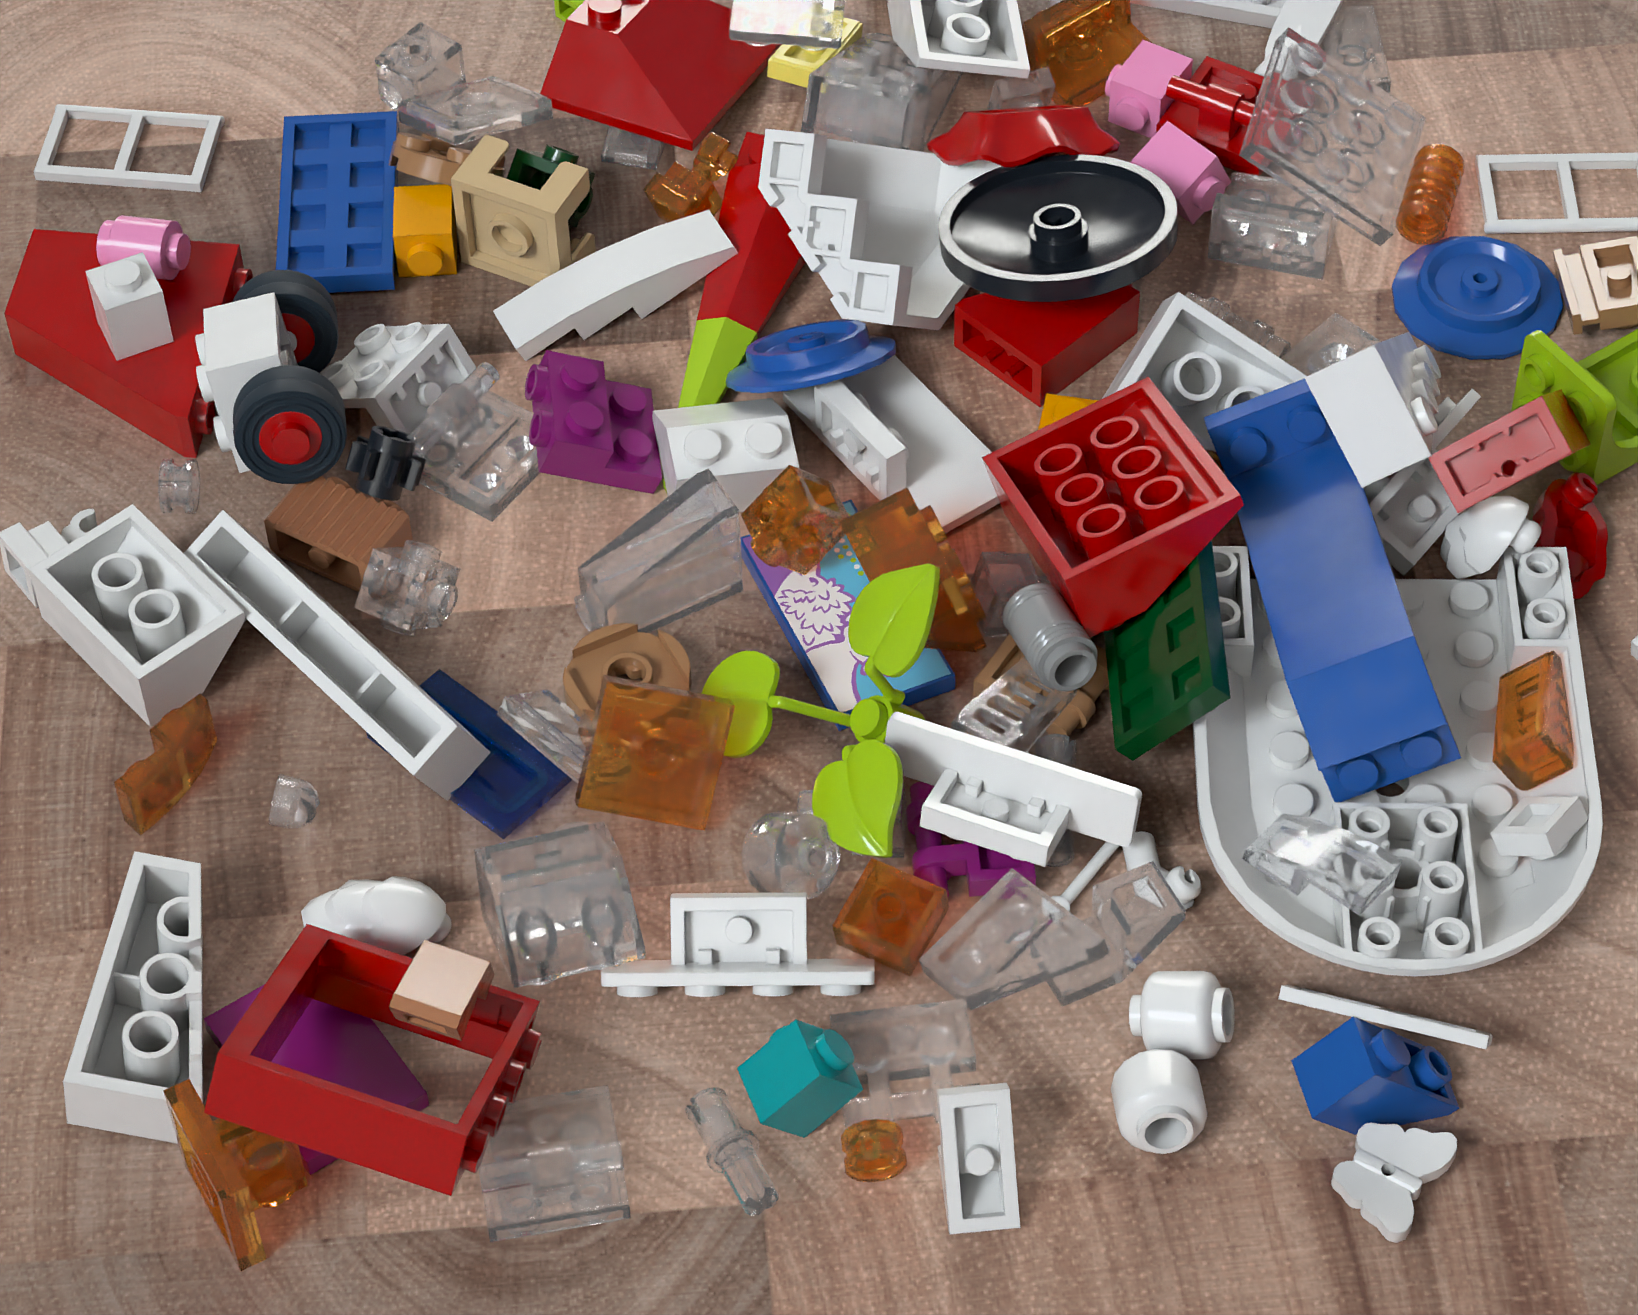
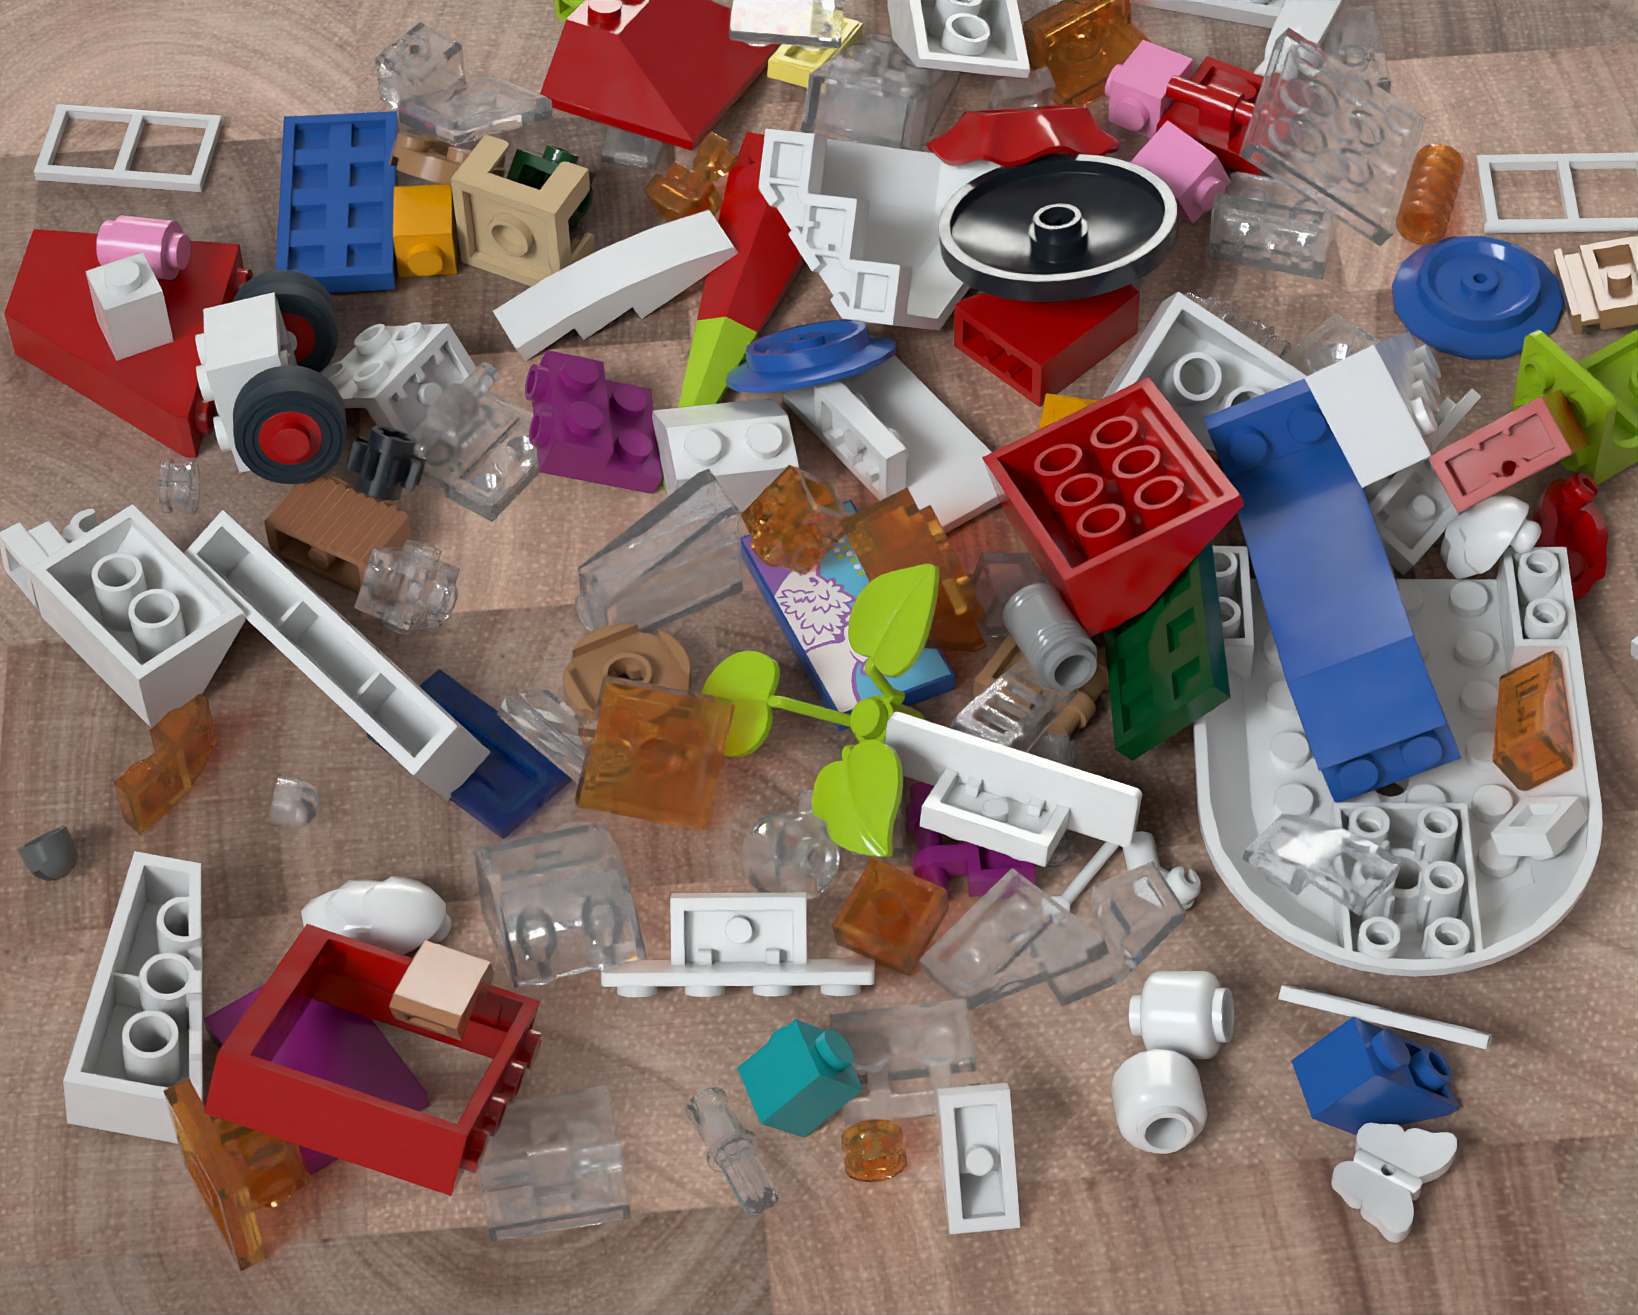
(50, 854): none -> dark grey hinge

